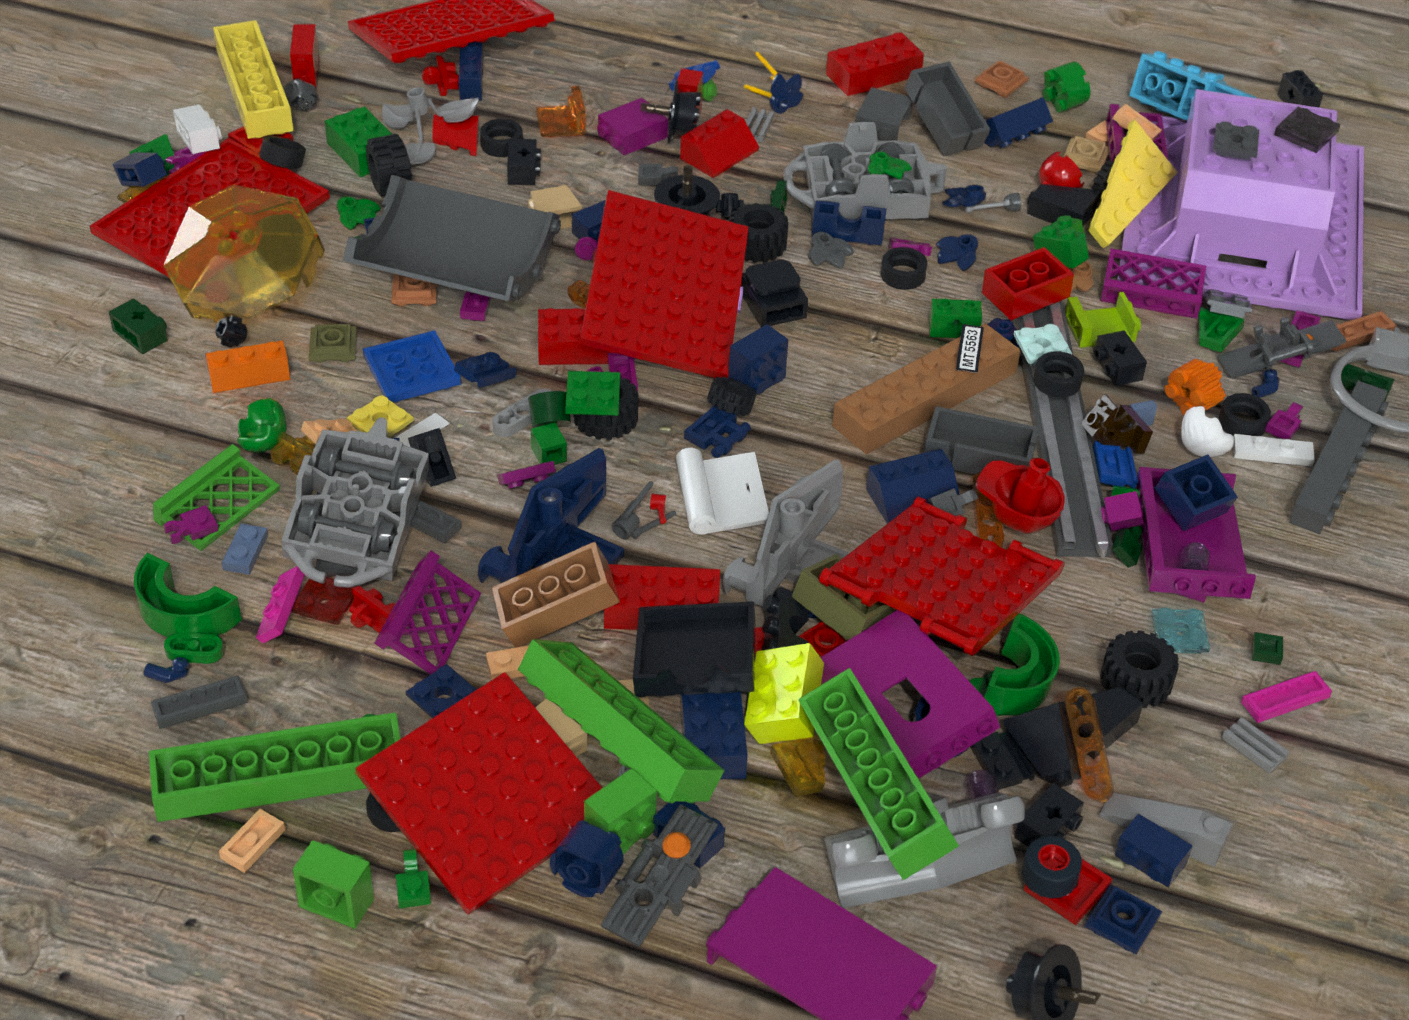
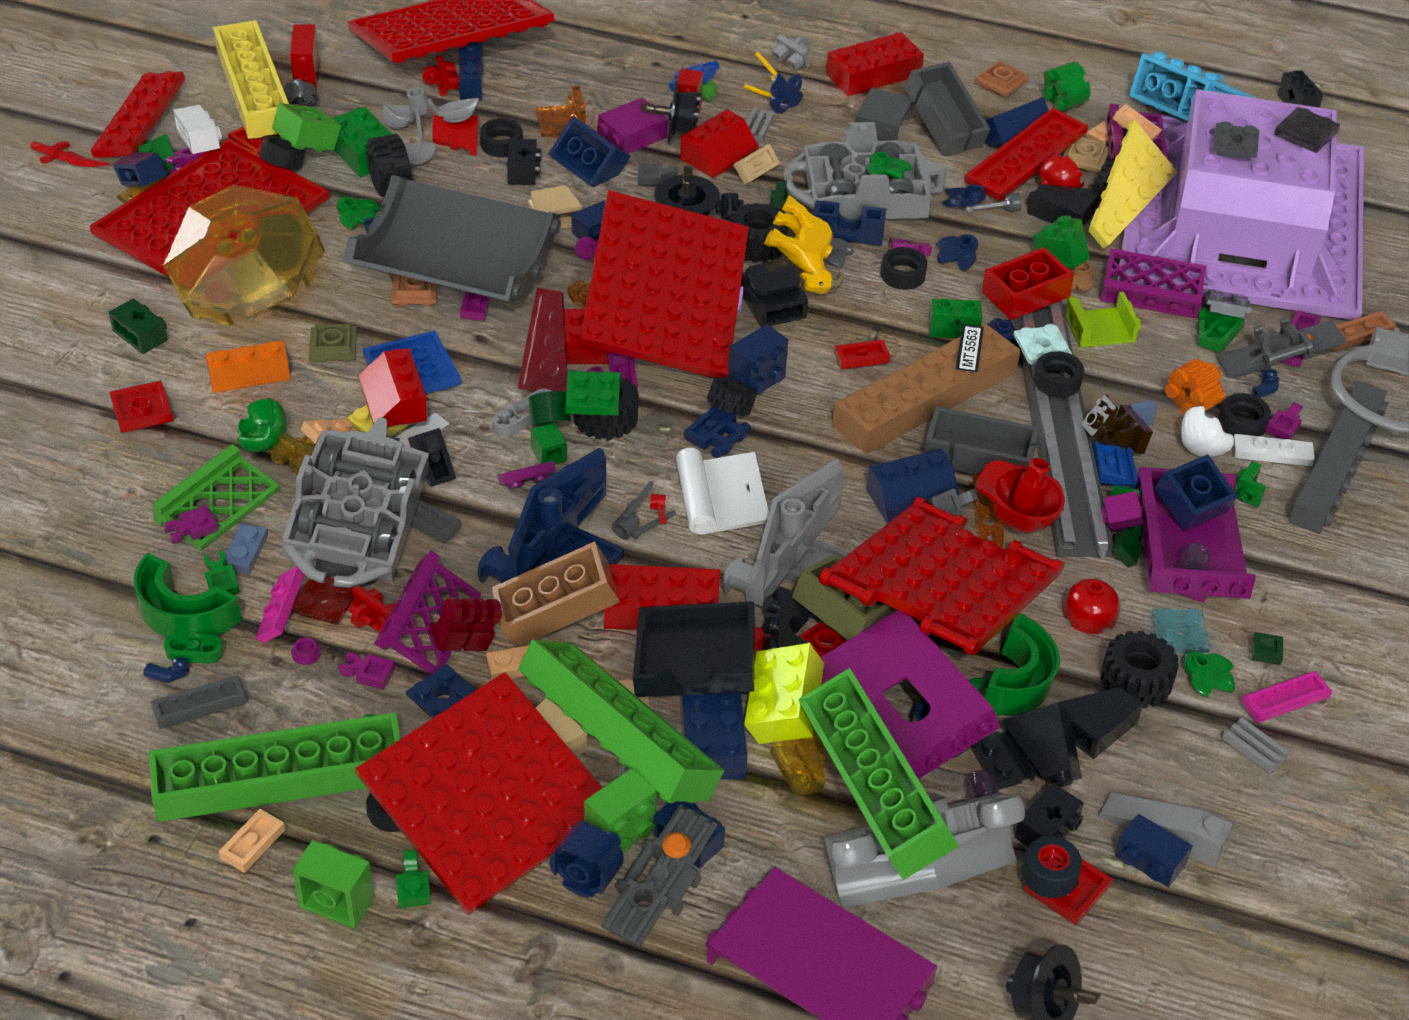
(71, 157): none -> red piece
(138, 114): none -> red plate
(141, 406): none -> red plate
(221, 574): none -> green plate
(231, 331): black gear -> none
(305, 651): none -> magenta plate
(306, 127): none -> bright green brick
(371, 671): none -> magenta plate
(394, 389): none -> red slope
(466, 624): none -> dark red legs
(485, 369): dark blue plate -> none
(545, 349): none -> dark red wing
(588, 153): none -> dark blue slope
(756, 163): none -> tan plate
(794, 49): none -> light grey hips
(808, 246): none -> yellow animal
(862, 354): none -> red plate
(1025, 153): none -> red plate
(1091, 606): none -> red cylinder
(1092, 743): clear orange beam -> none
(1119, 358): black brick -> none
(1125, 933): dark blue piece -> none
(1209, 672): none -> green plate
(1248, 489): none -> green bracket
(1352, 374): dark green plate -> none

